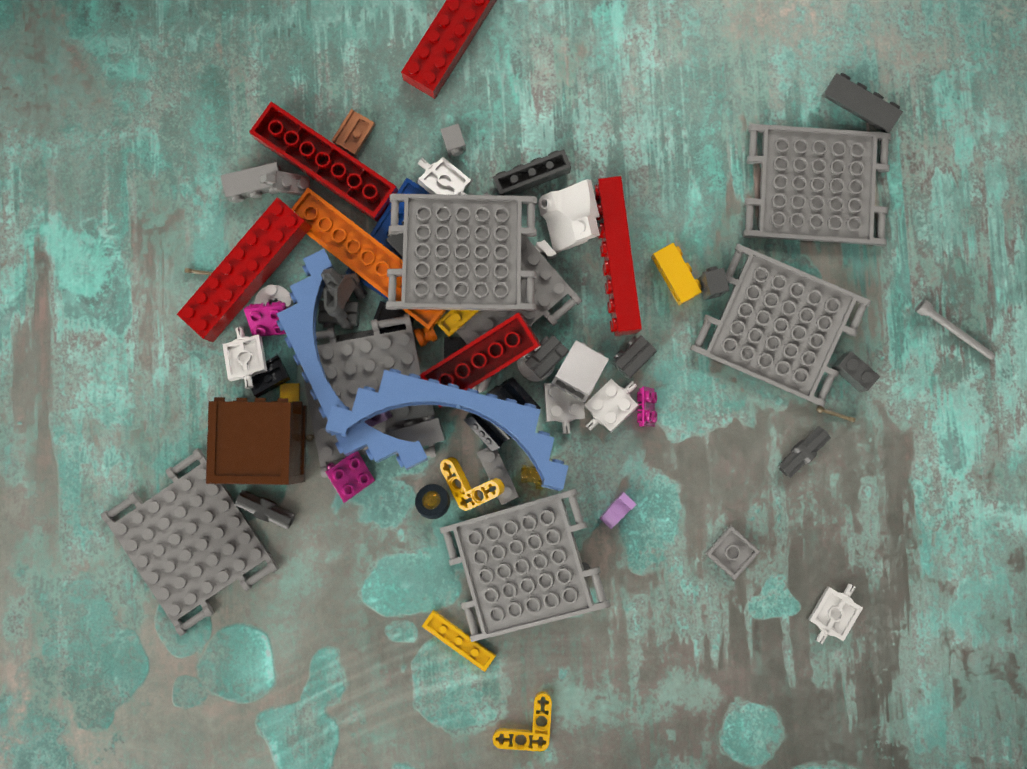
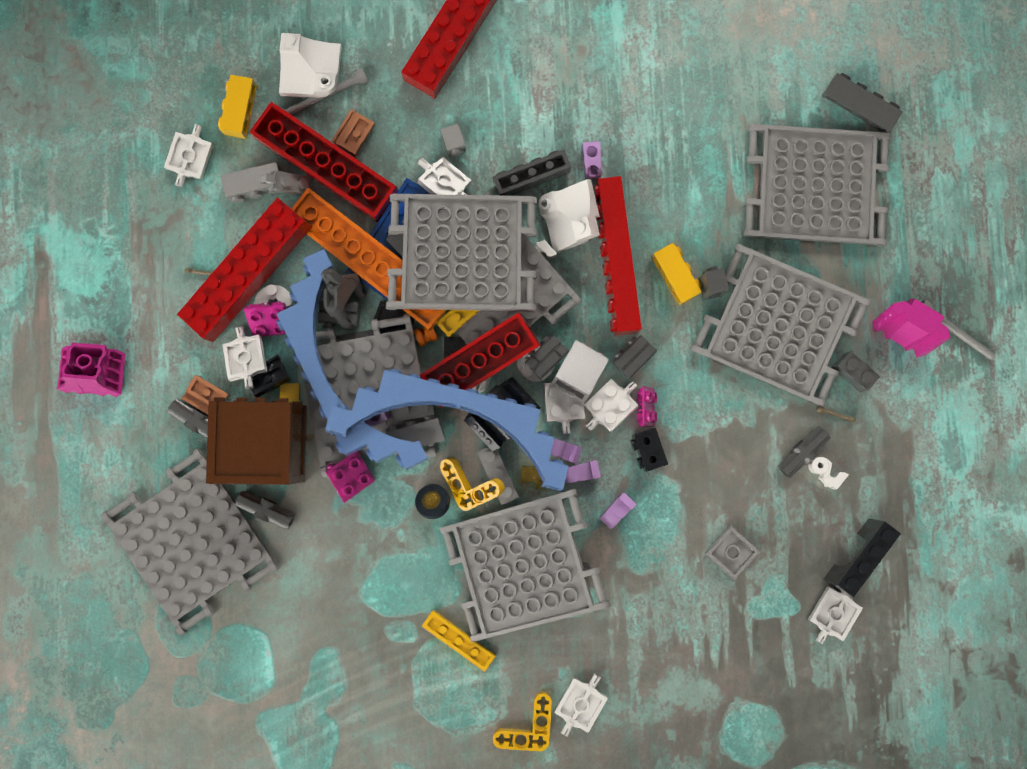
(91, 370): none -> dark pink slope
(188, 155): none -> white plate
(192, 418): none -> dark grey piece
(201, 392): none -> nougat plate
(237, 106): none -> yellow brick
(308, 66): none -> white slope
(358, 77): none -> light grey piece
(566, 451): none -> lavender leg
(580, 704): none -> white plate
(583, 472): none -> lavender leg
(591, 159): none -> lavender leg
(649, 450): none -> black brick
(823, 466): none -> white leg
(878, 538): none -> black arch
(913, 326): none -> dark pink slope

